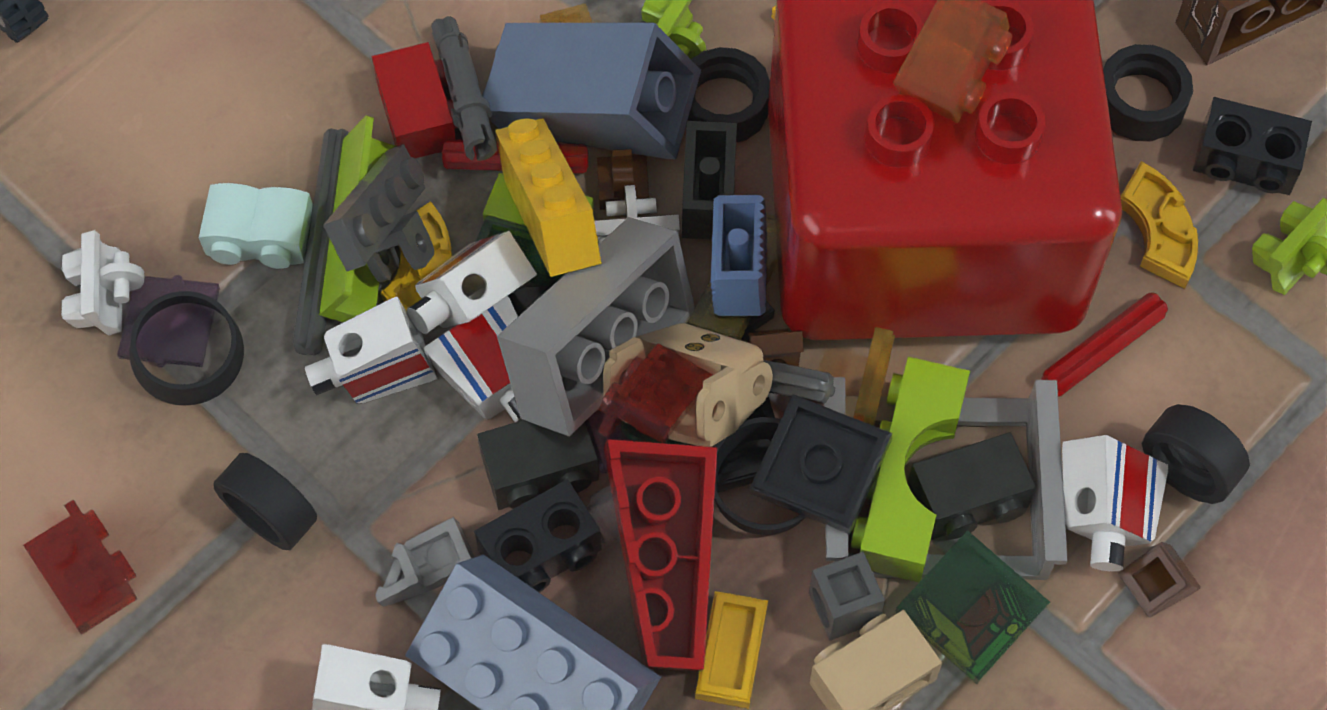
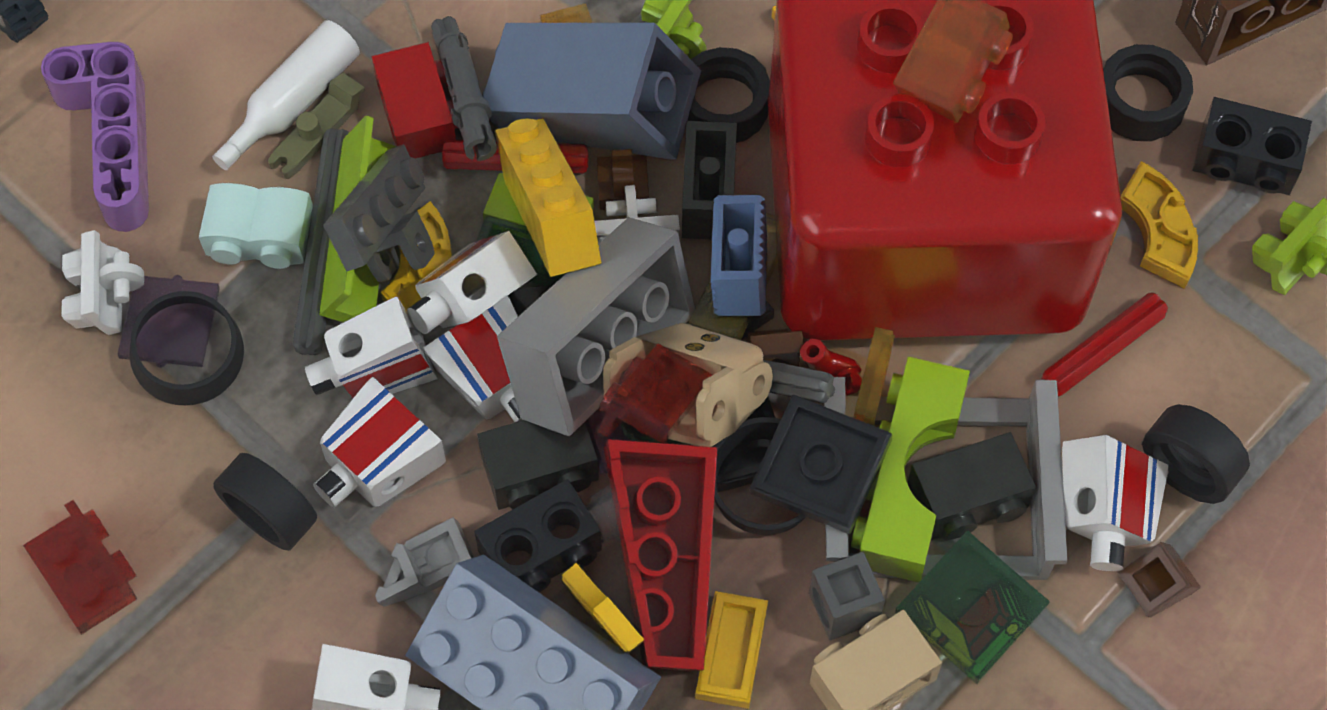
(107, 94): none -> medium lavender beam
(291, 88): none -> white piece
(308, 135): none -> olive piece
(376, 449): none -> torso
(601, 609): none -> yellow tile
(820, 358): none -> red arm

